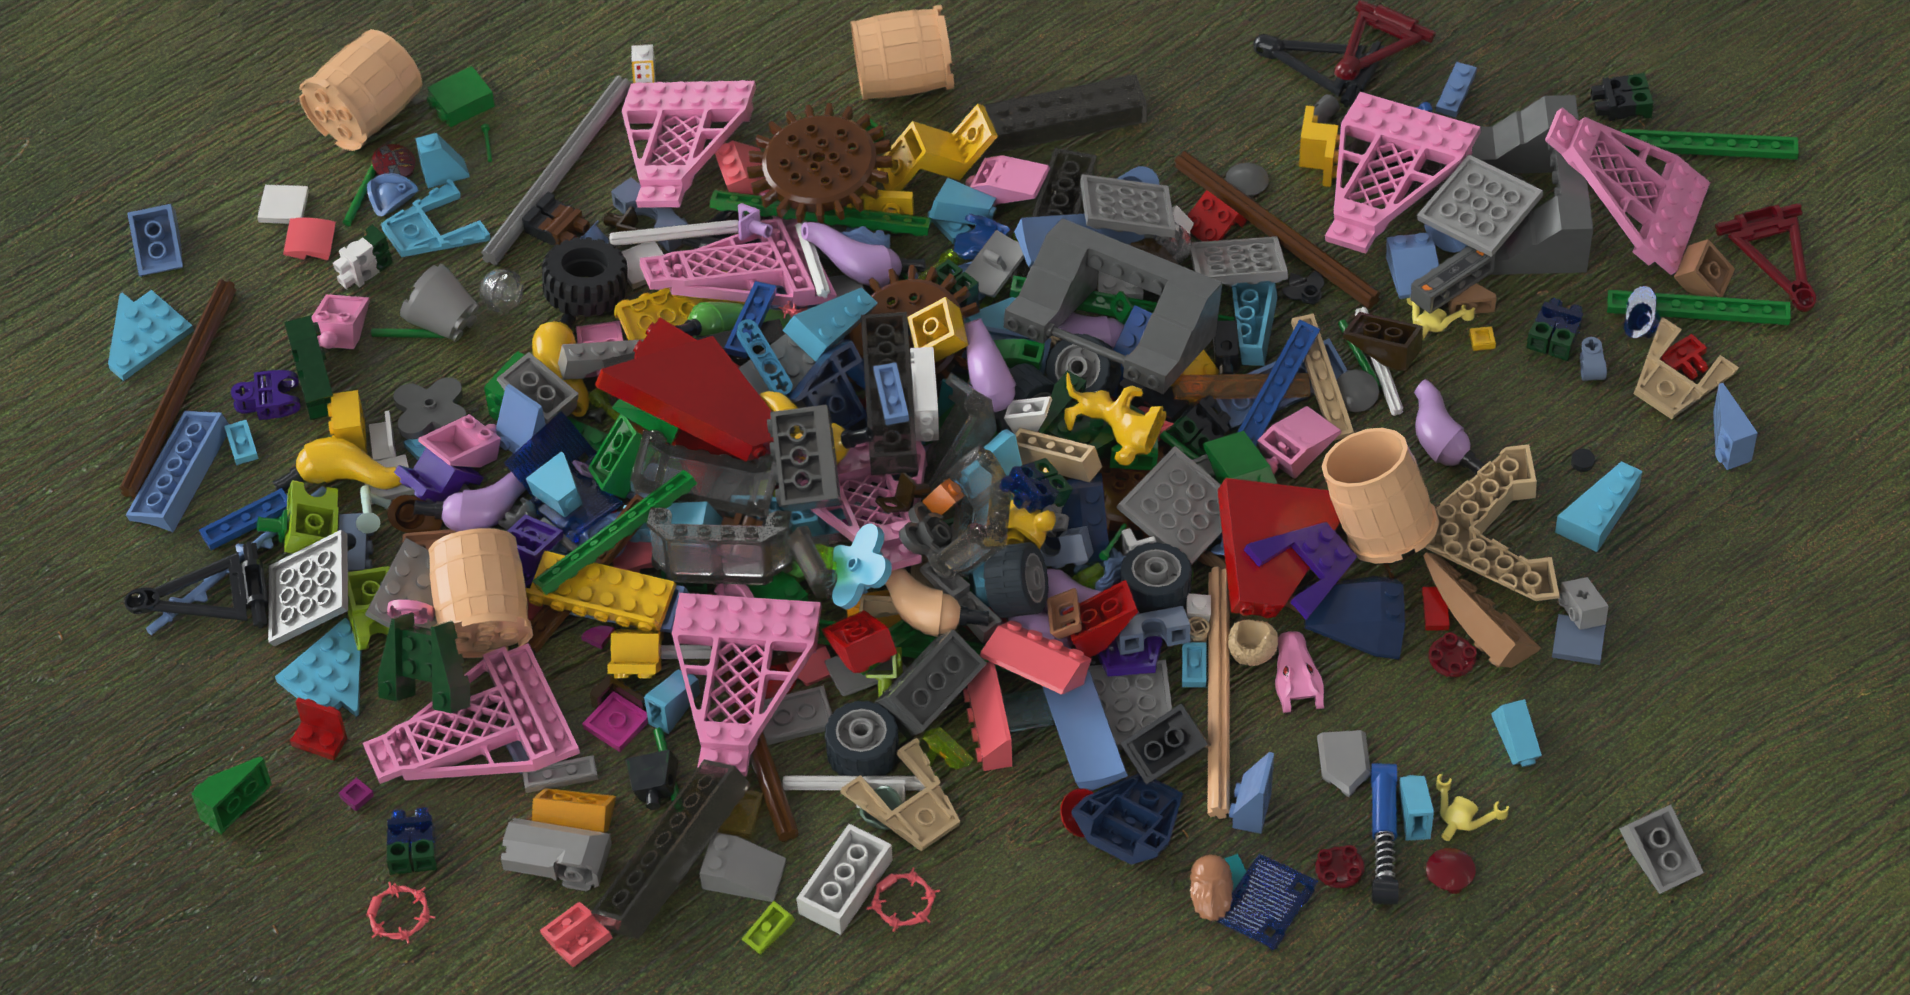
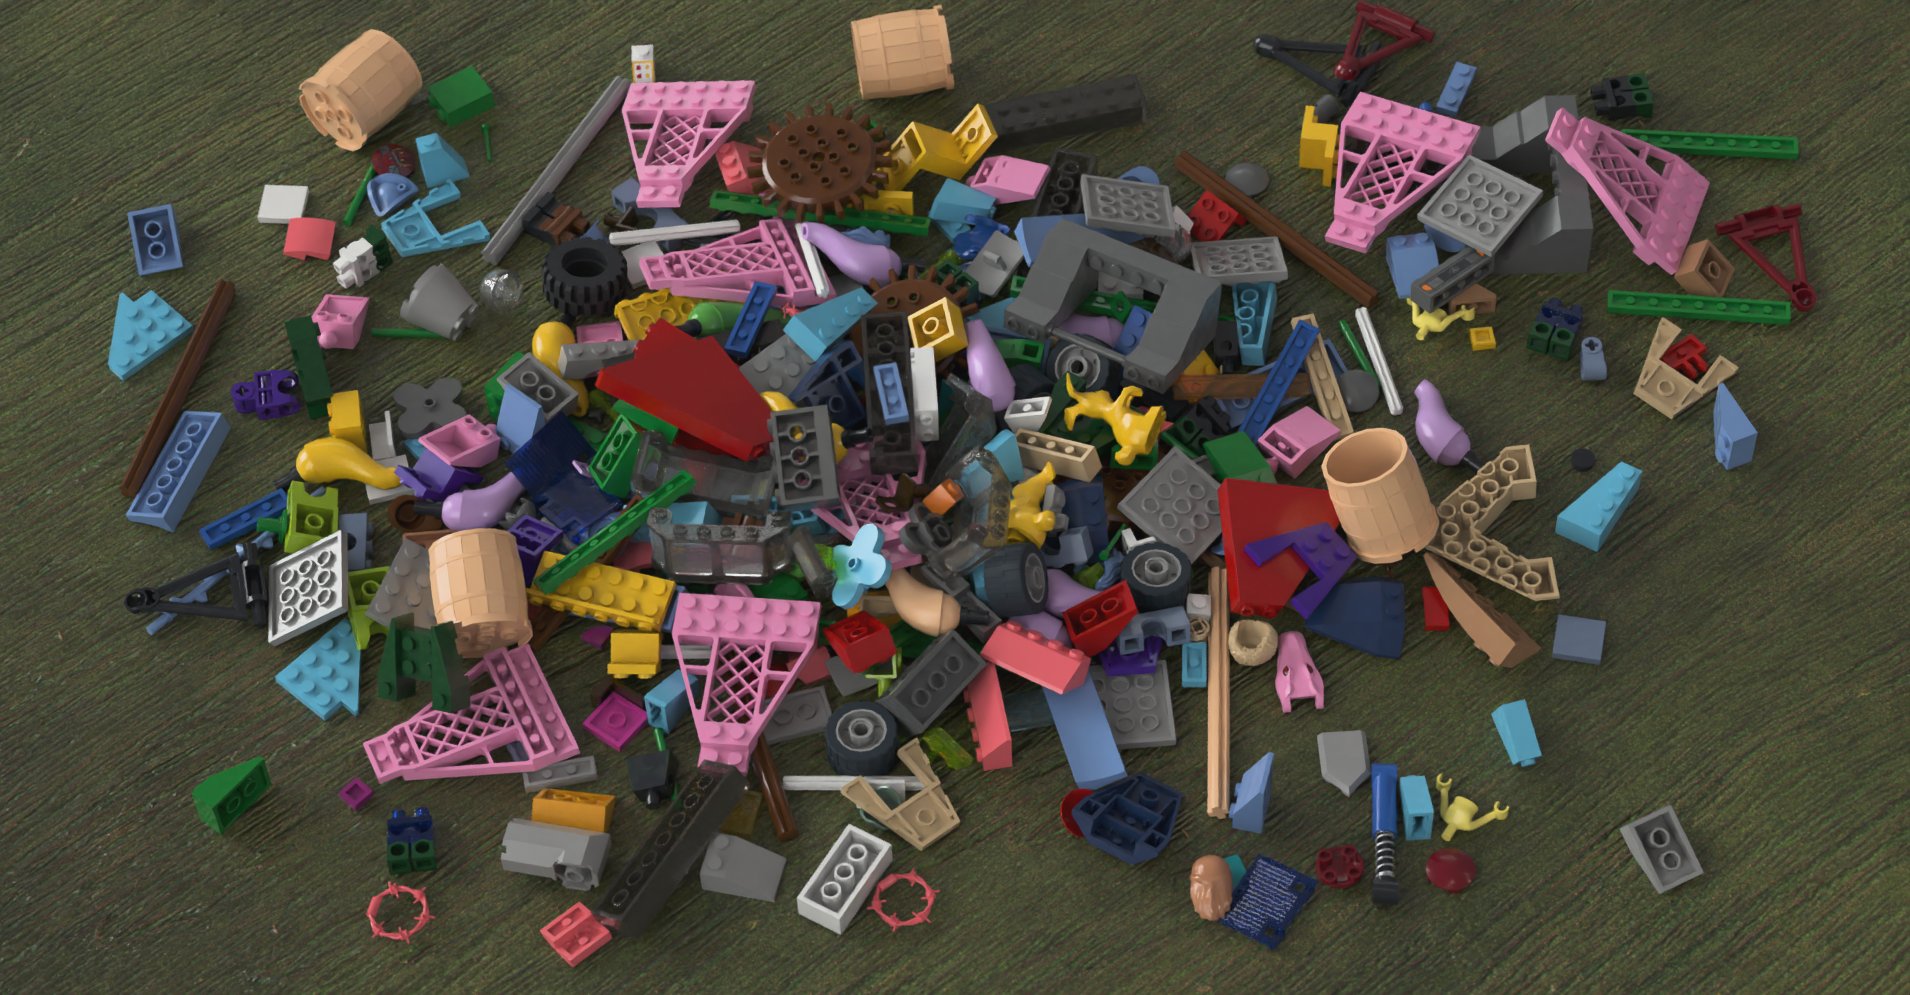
(241, 442): medium azure plate -> none
(320, 729): red bracket -> none
(368, 521): light aqua piece -> none
(421, 610): bright pink tile -> none
(556, 485): medium azure slope -> none
(751, 223): lavender bracket -> none
(766, 358): dark azure beam -> none
(768, 927): lime slope -> none
(1036, 488): clear blue hips -> none
(1056, 621): nougat piece -> none
(1165, 743): black slope -> none
(1305, 289): black plate -> none
(1385, 339): dark brown slope -> none
(1452, 655): dark red dish -> none
(1583, 603): light grey brick -> none
(1641, 313): piece -> none

